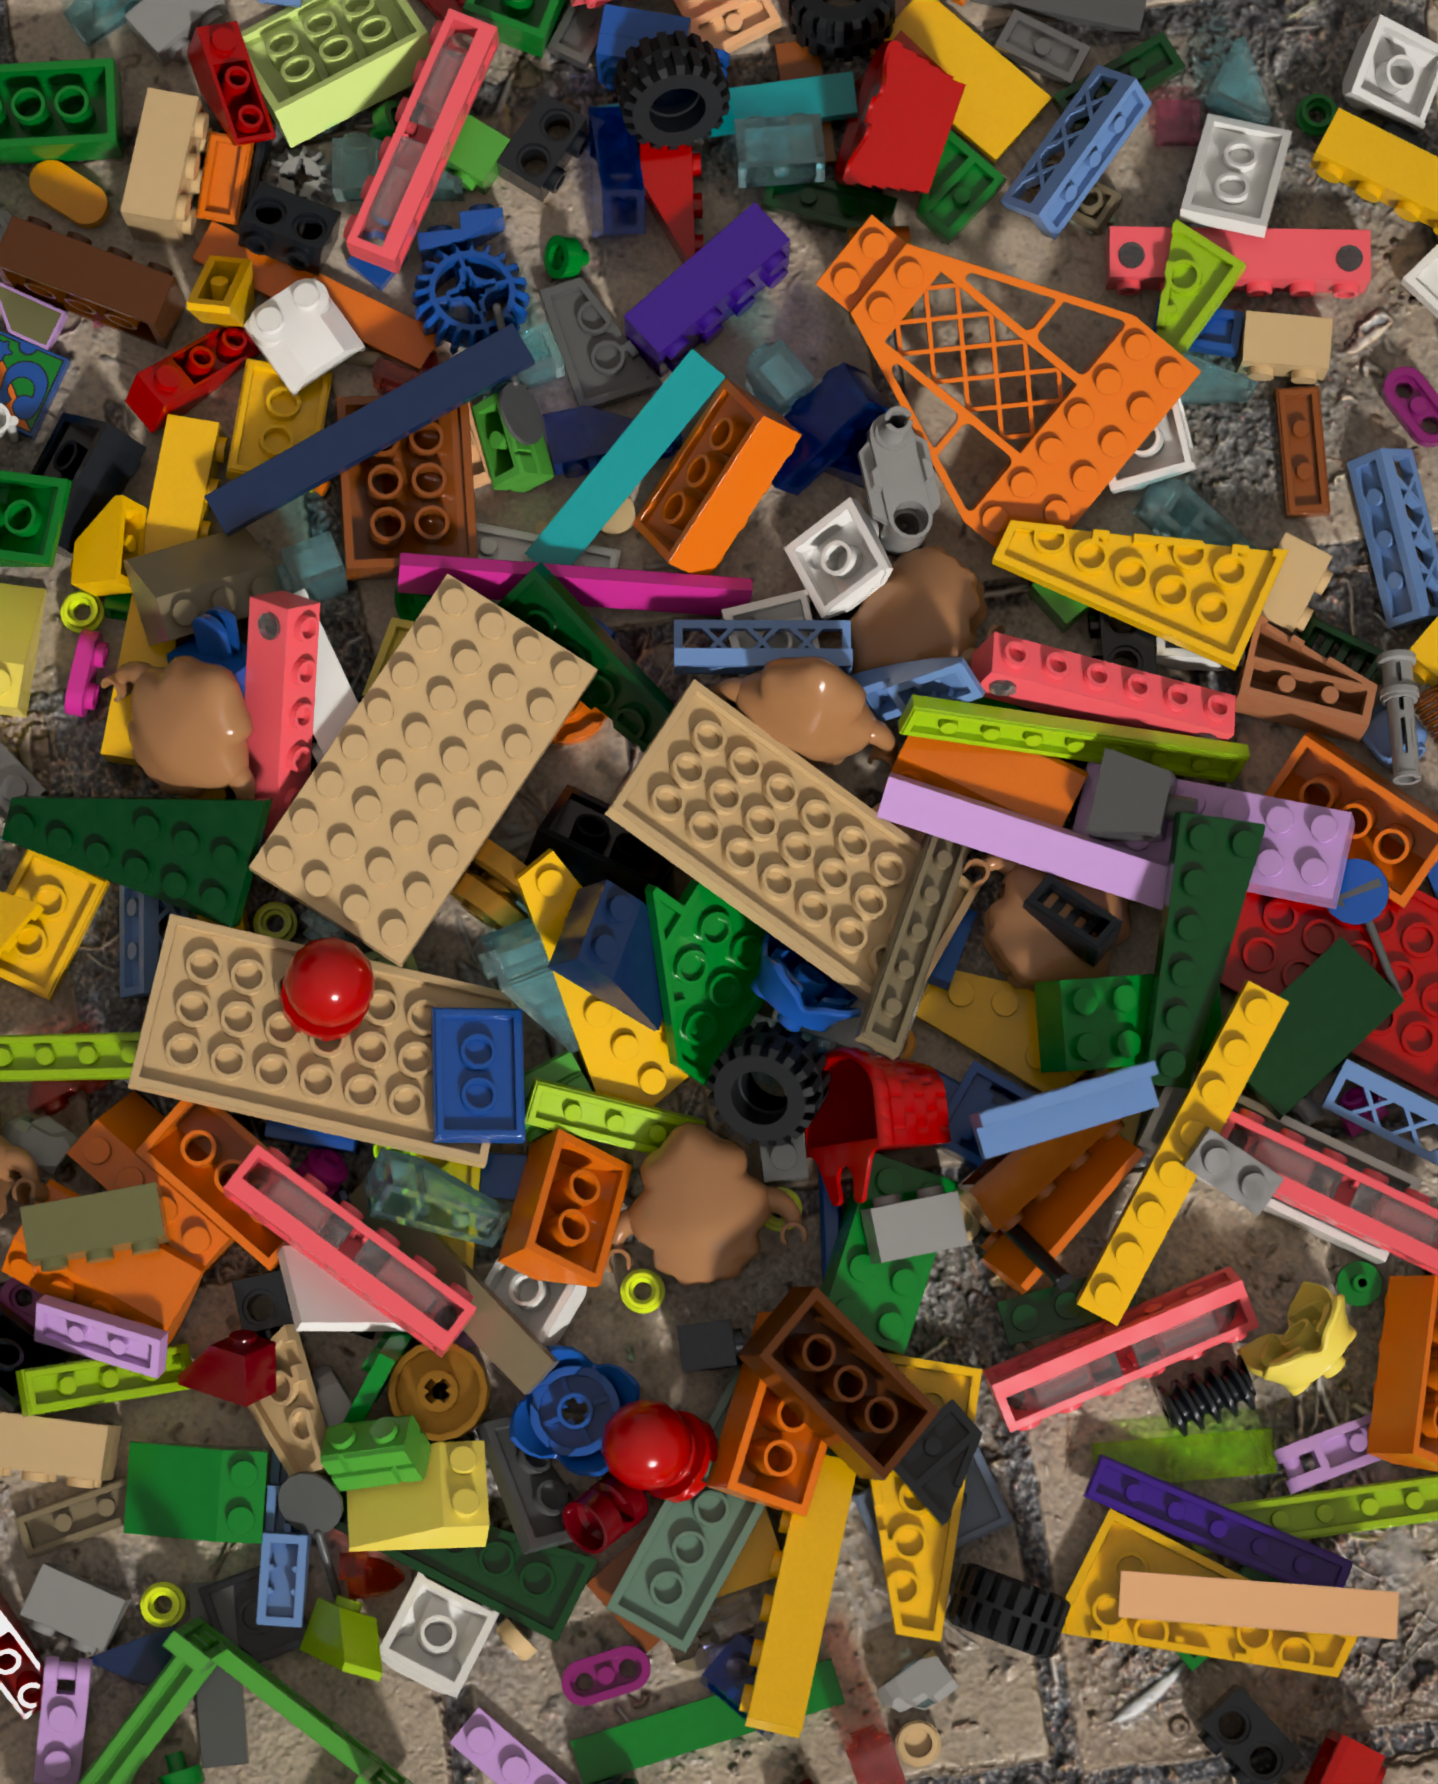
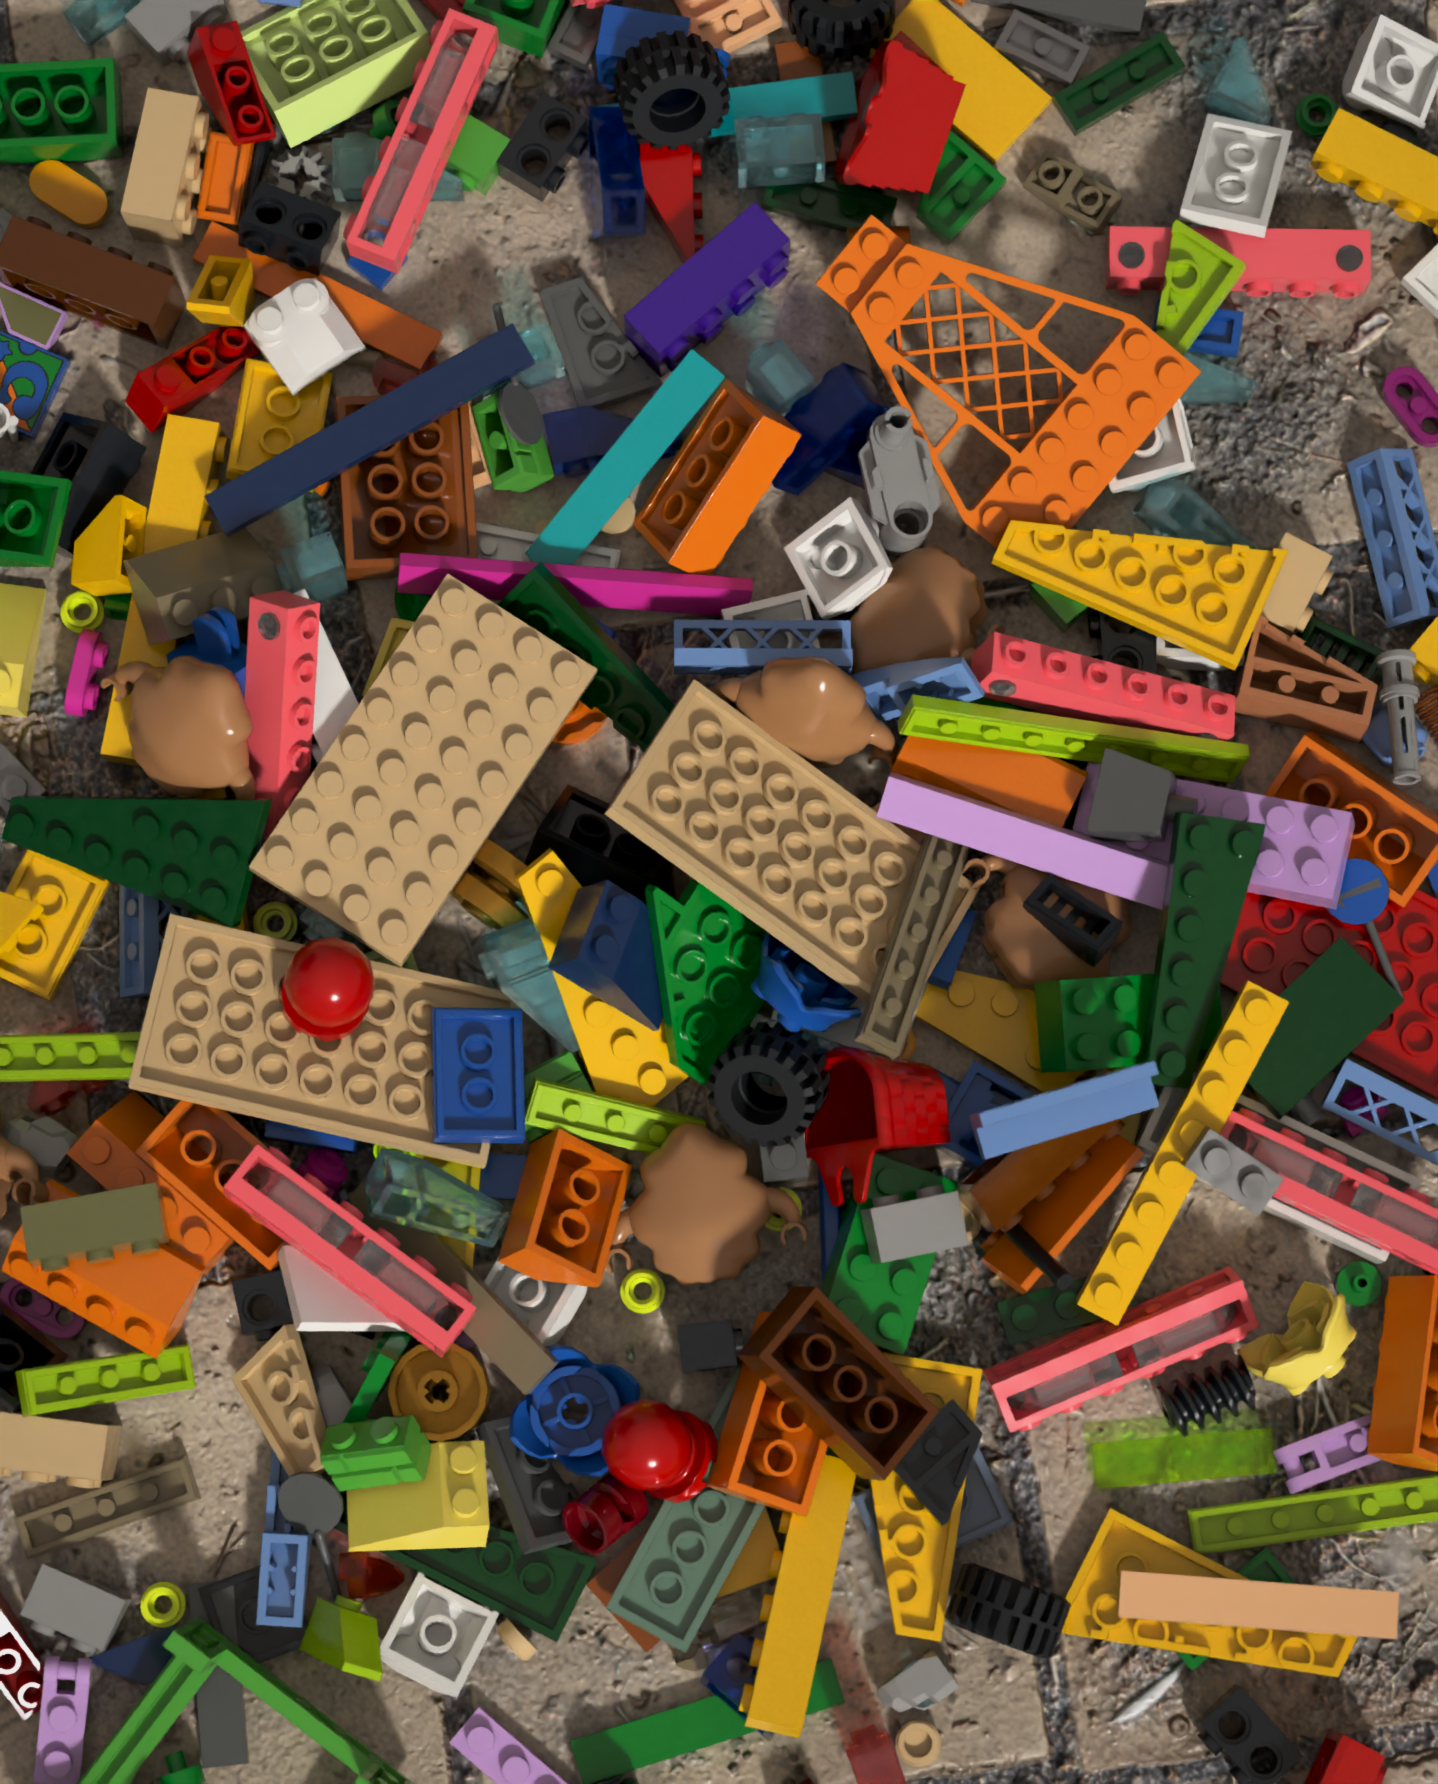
(101, 1336): lavender plate -> none
(196, 1491): green slope -> none
(235, 1369): dark red slope -> none
(440, 312): blue gear -> none
(477, 225): blue slope -> none
(564, 257): green tile -> none
(606, 1675): magenta plate -> none
(1086, 151): medium blue fence -> none
(1177, 122): clear pink tile -> none
(1213, 1526): dark purple tile -> none
(1285, 347): tan brick -> none
(1302, 452): dark orange tile -> none

